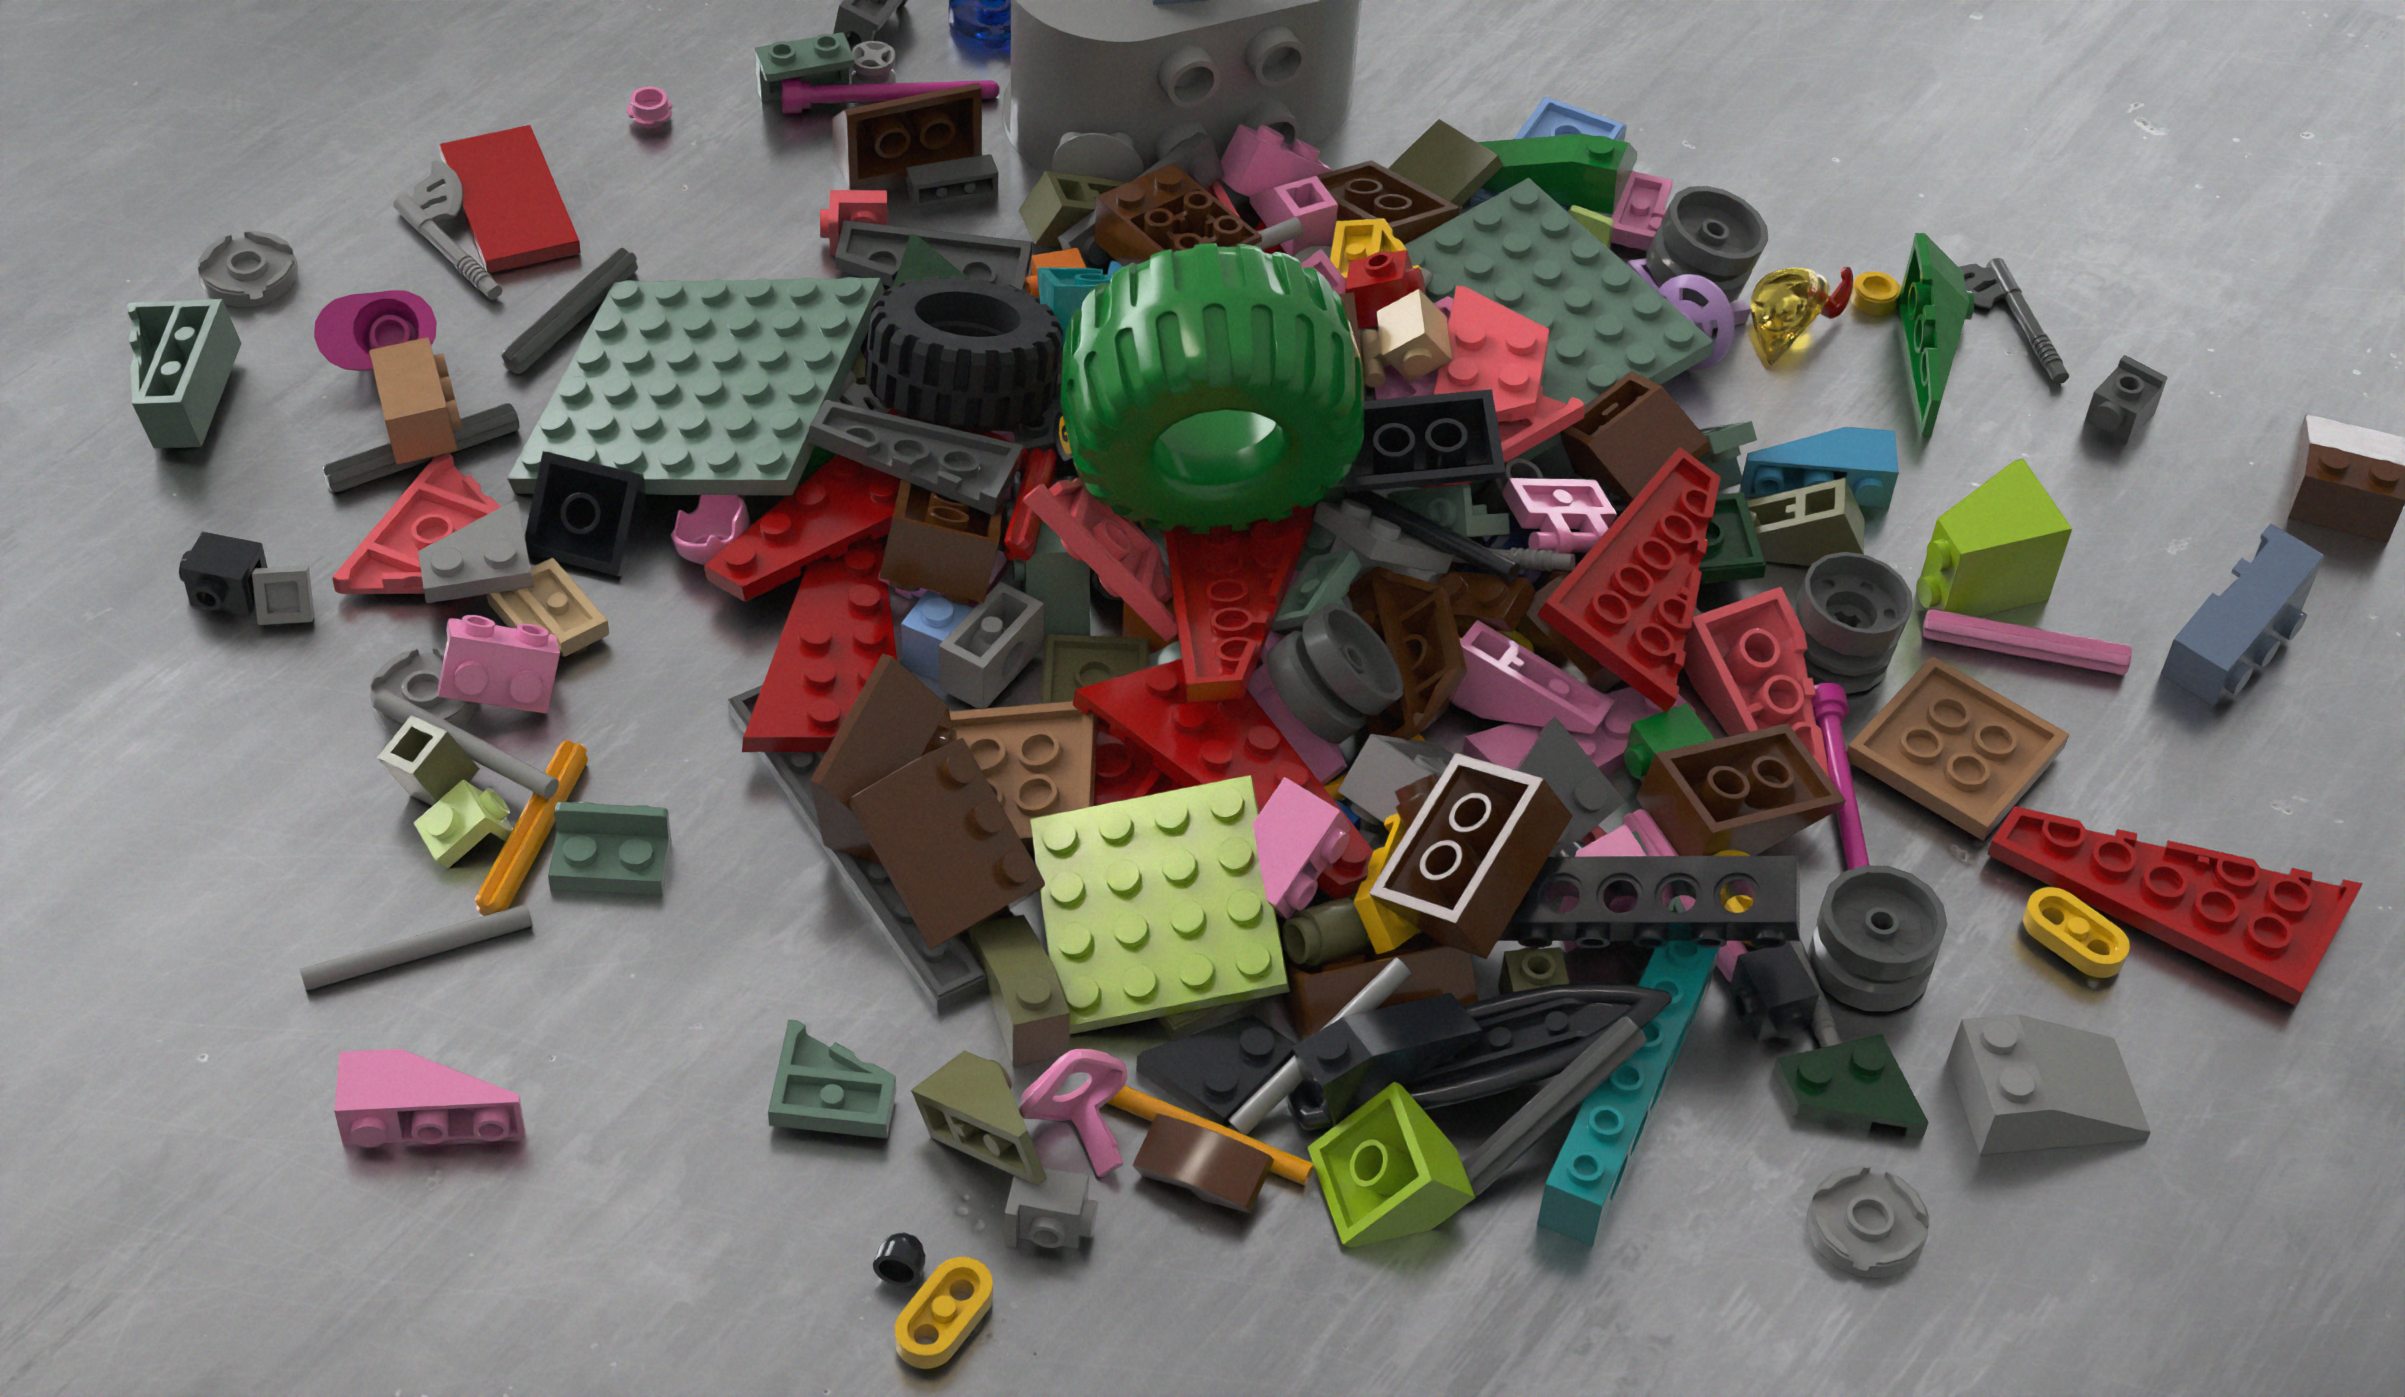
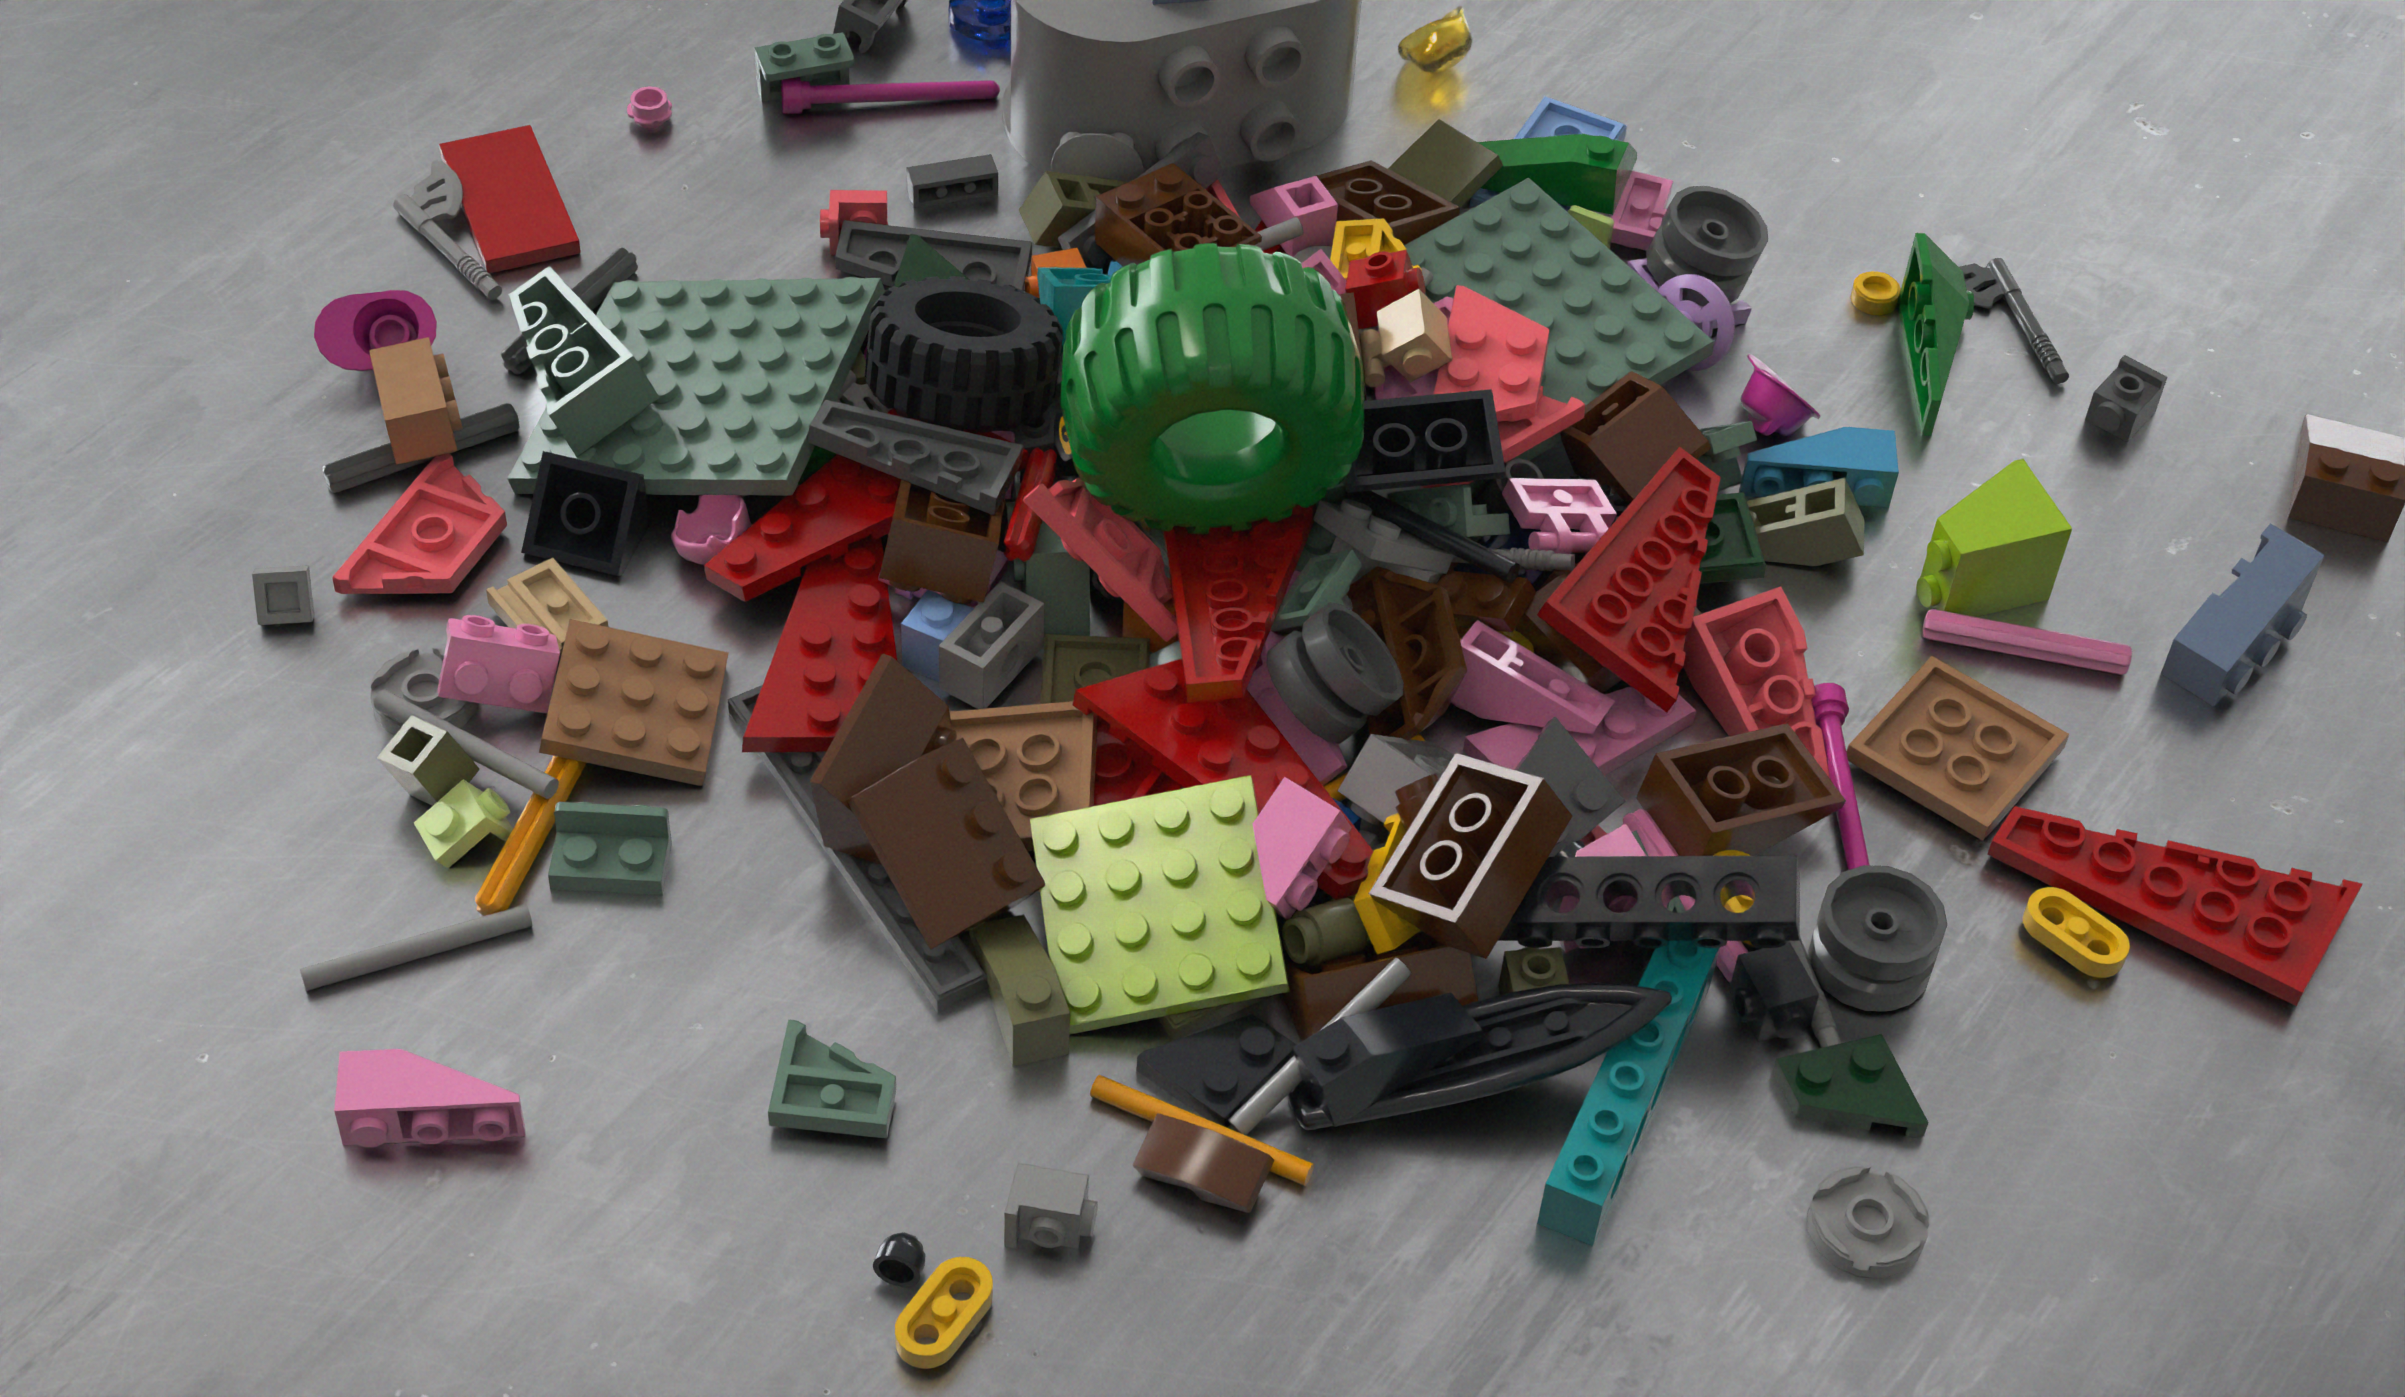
(180, 367): sand green wedge -> none
(220, 573): black brick -> none
(248, 269): light grey tile -> none
(478, 558): light grey wing -> none
(580, 364): none -> sand green wedge
(634, 702): none -> medium nougat plate
(873, 63): light grey wheel -> none
(886, 137): reddish brown slope -> none
(975, 1112): olive slope -> none
(1081, 1106): bright pink piece -> none
(1263, 161): bright pink slope -> none
(1389, 1171): lime slope -> none
(1438, 43): none -> clear yellow helmet
(1553, 1103): dark grey axle -> none
(1662, 733): green brick -> none
(1773, 403): none -> dark pink piece
(1790, 301): clear yellow piece -> none
(1851, 619): dark grey wheel -> none
(2042, 1085): light grey slope -> none

